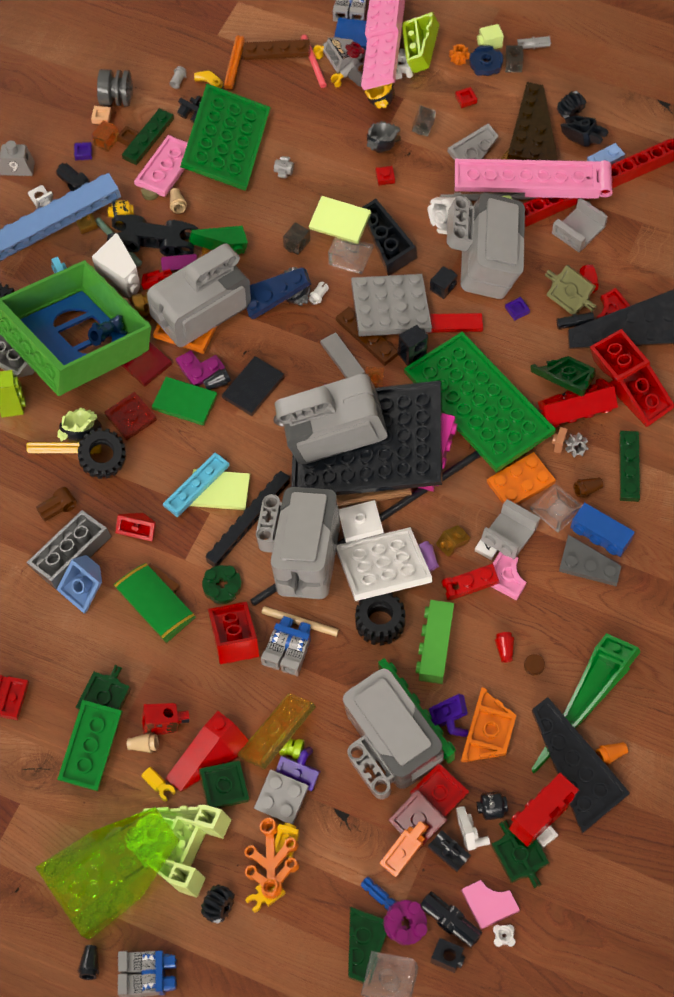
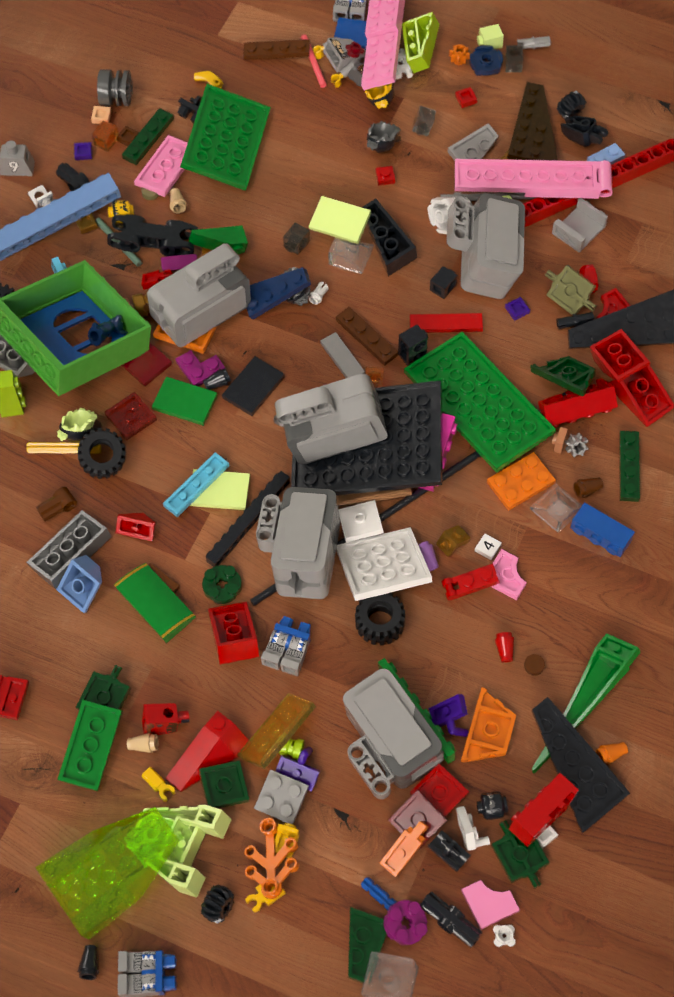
(117, 267): white slope -> none
(179, 74): light grey pin -> none
(234, 62): orange axle -> none
(283, 167): light grey gear -> none
(297, 620): tan bar -> none
(390, 304): light grey plate -> none
(436, 641): bright green brick -> none
(445, 946): black brick -> none
(511, 529): light grey panel -> none
(587, 563): dark grey wing -> none

